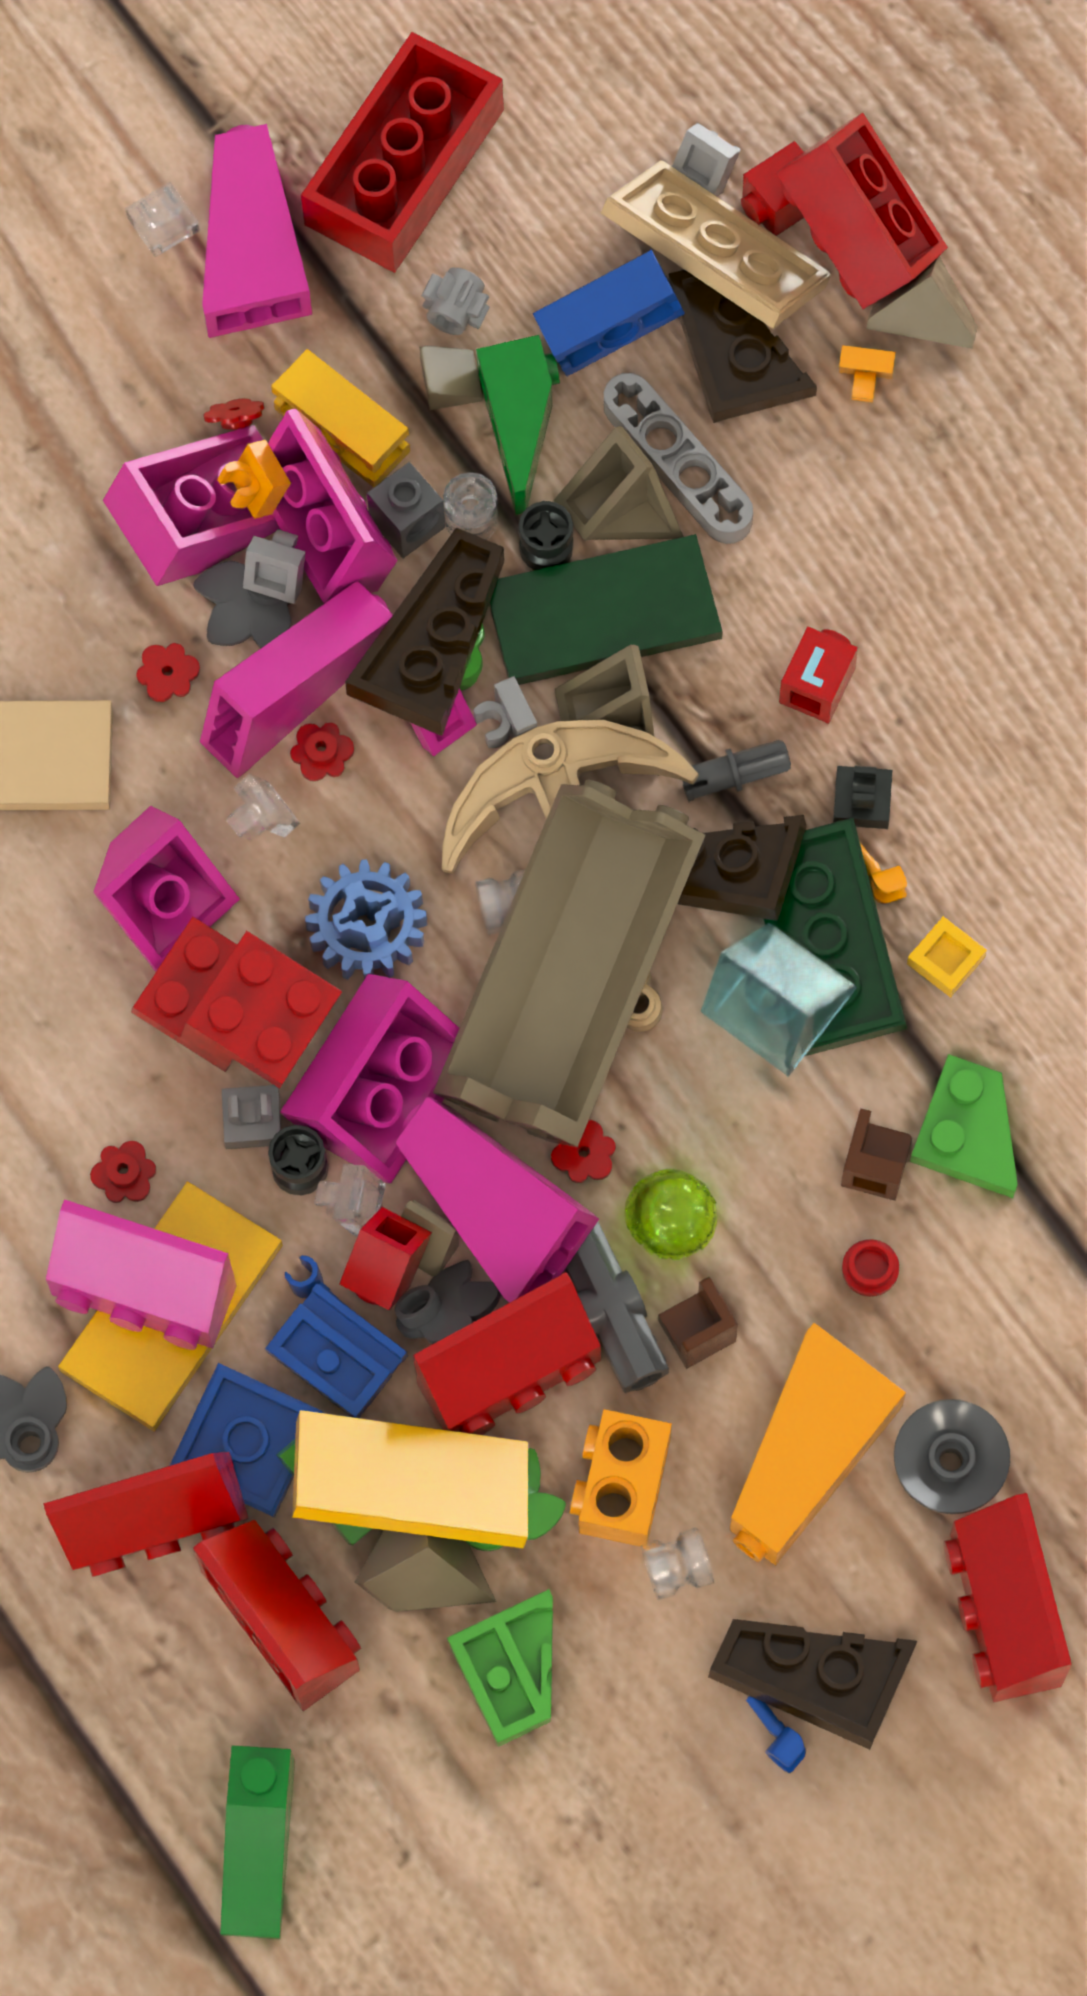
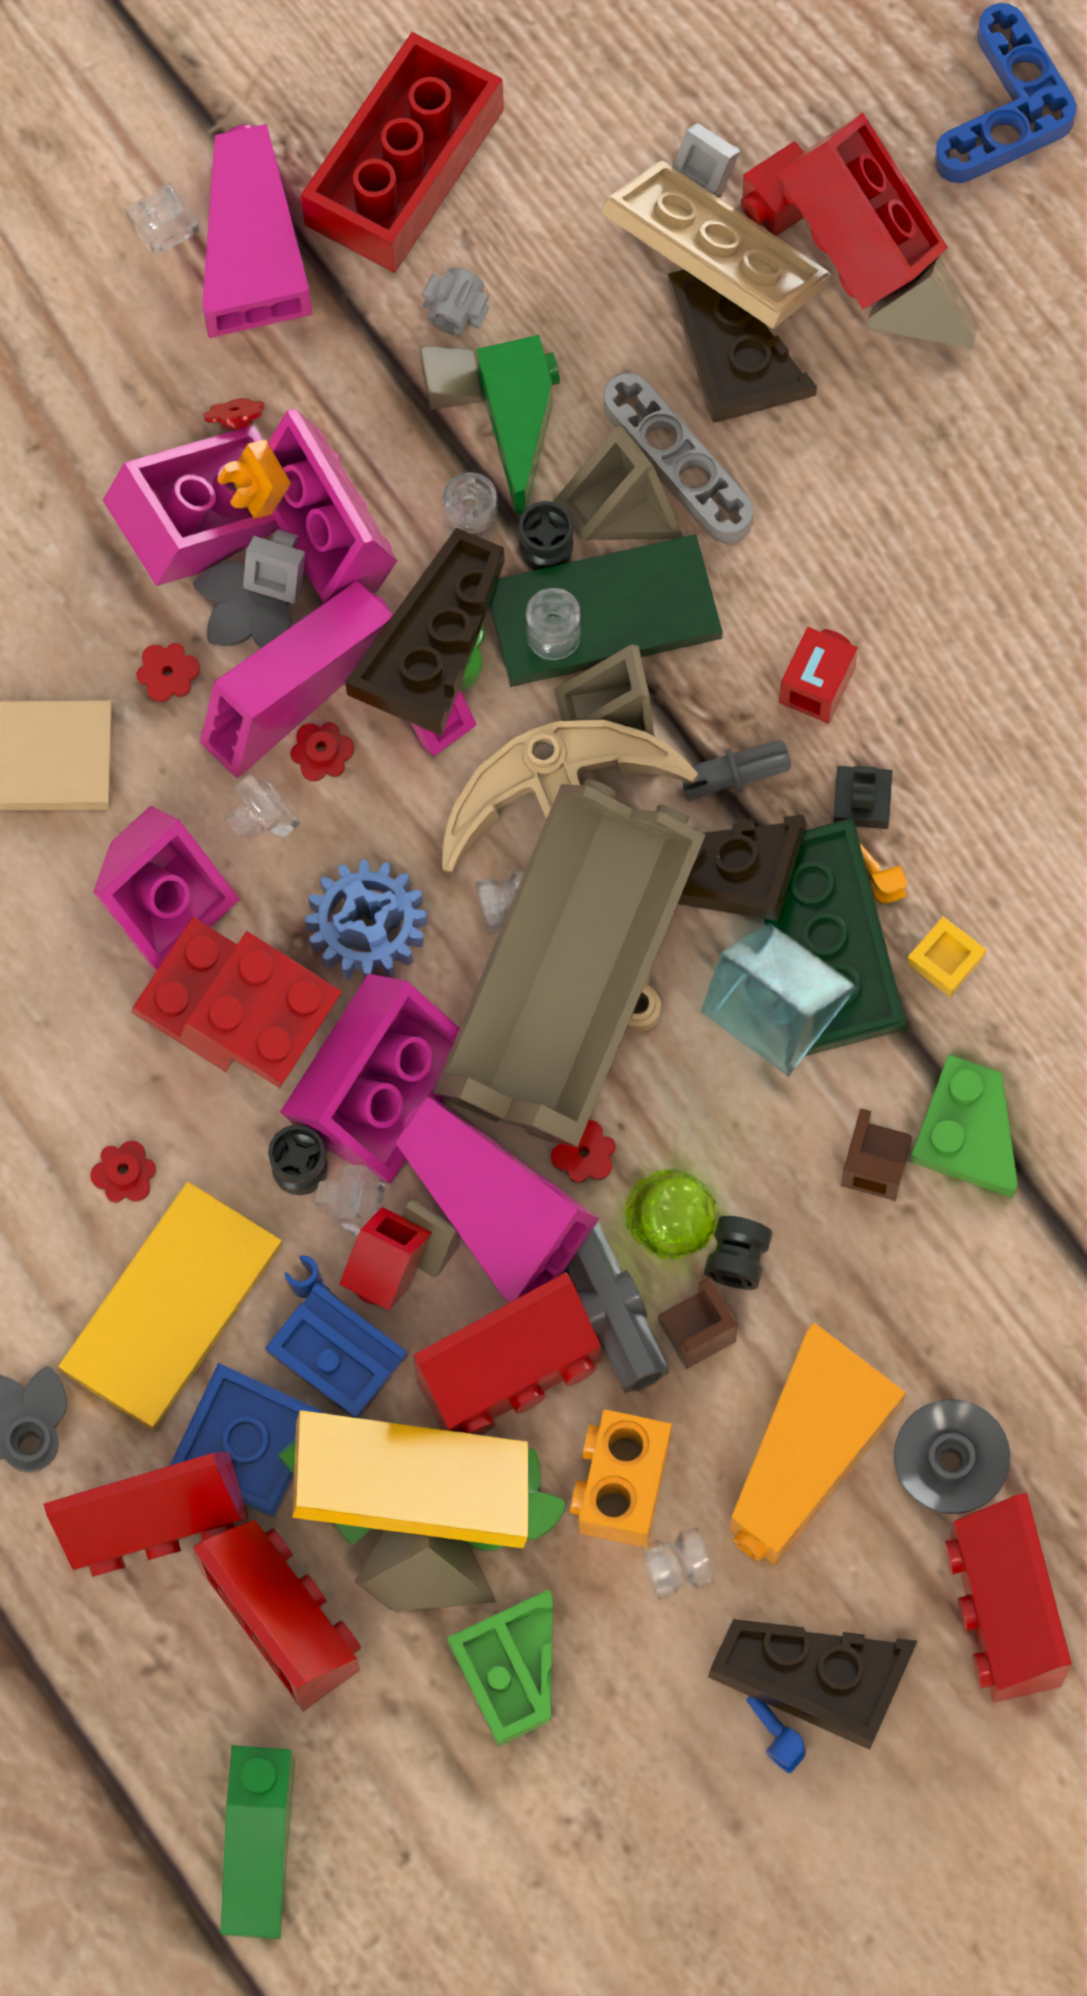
(139, 1276): slope -> none
(250, 1116): light grey tile -> none
(353, 424): yellow piece -> none
(406, 509): dark grey brick -> none
(445, 1304): dark grey plate -> none
(509, 709): light grey tile -> none
(553, 636): none -> clear wheel
(608, 313): blue piece -> none
(738, 1252): none -> pearl dark grey wheel
(866, 366): light orange tile -> none
(870, 1267): red plate -> none
(1027, 100): none -> blue beam

